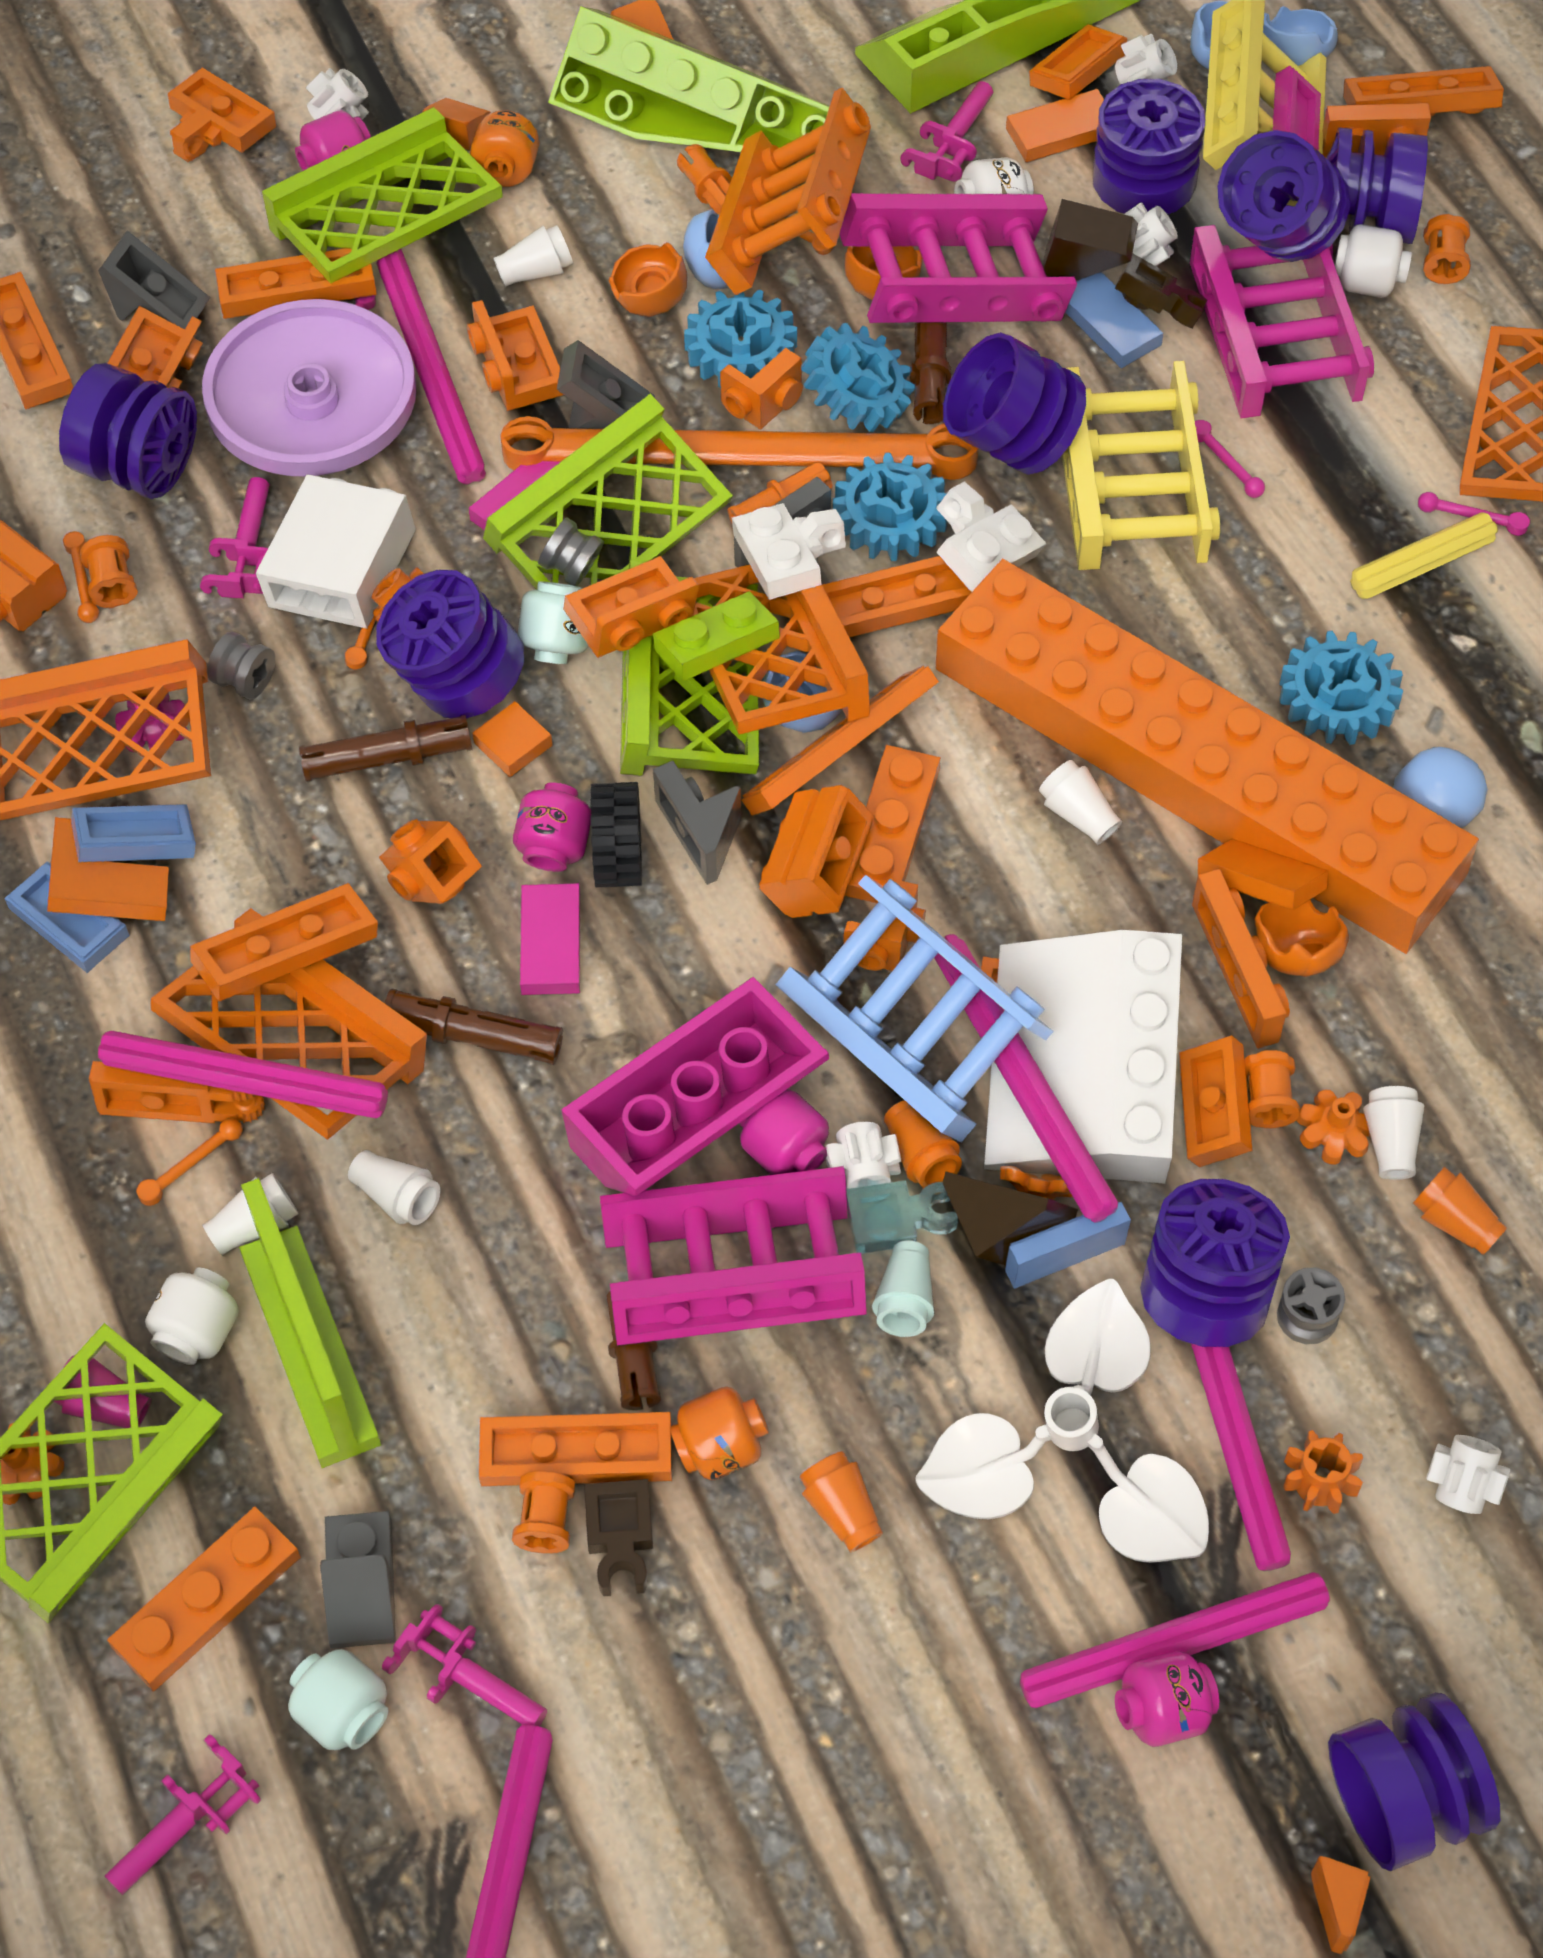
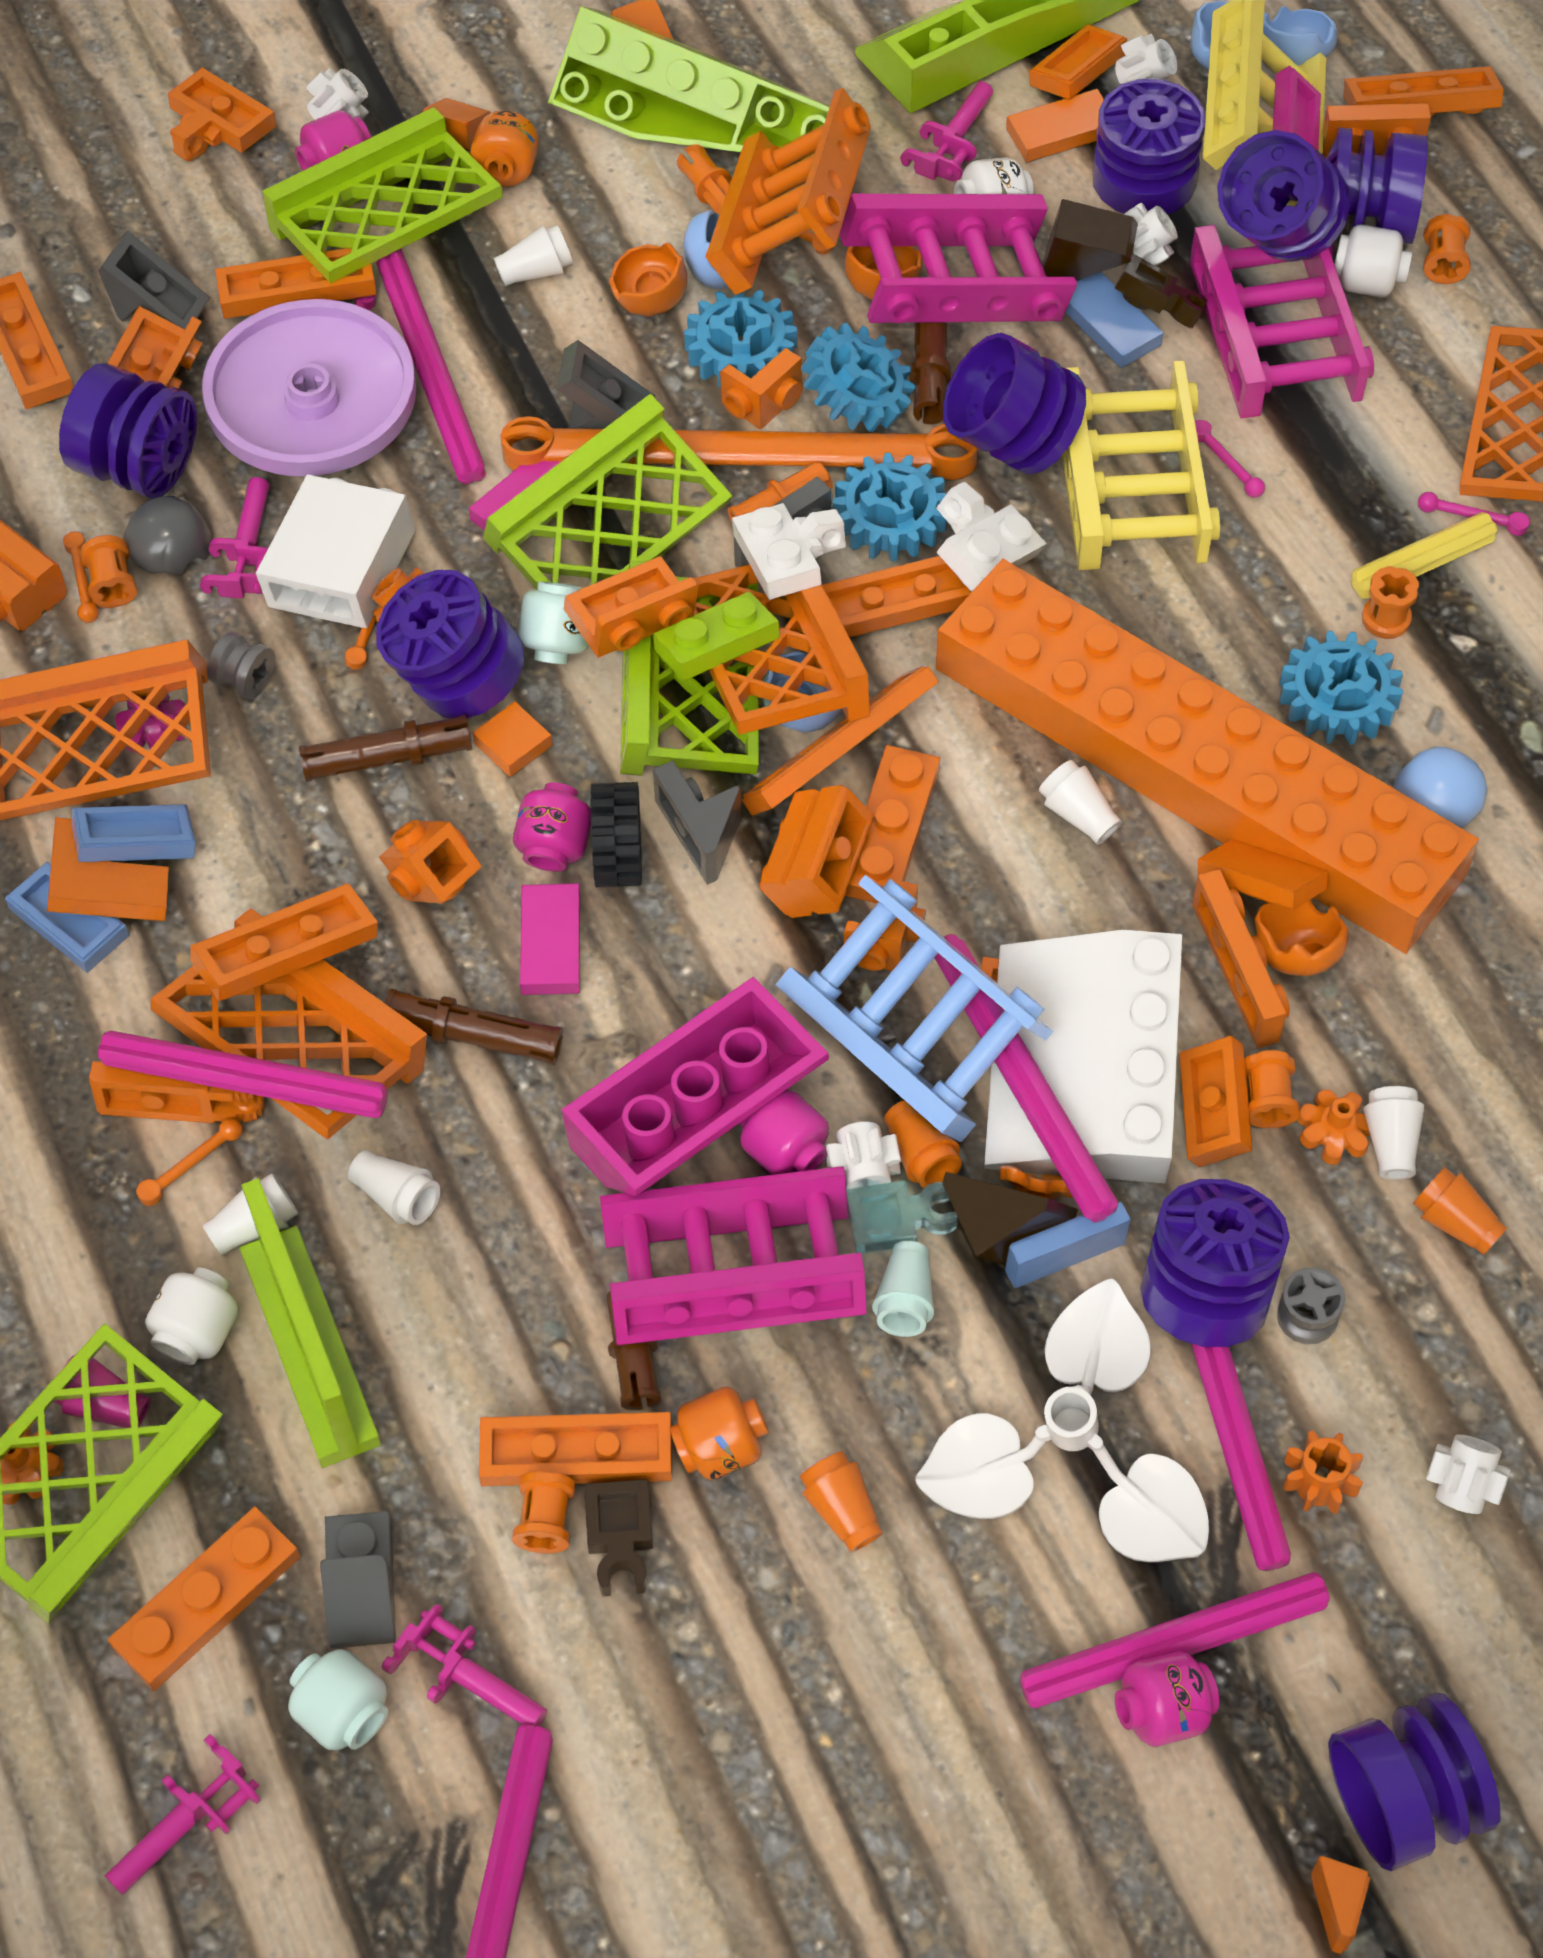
(167, 535): none -> dark grey hair
(516, 355): orange bracket -> none
(570, 552): flat silver wheel -> none
(1391, 595): none -> orange bush

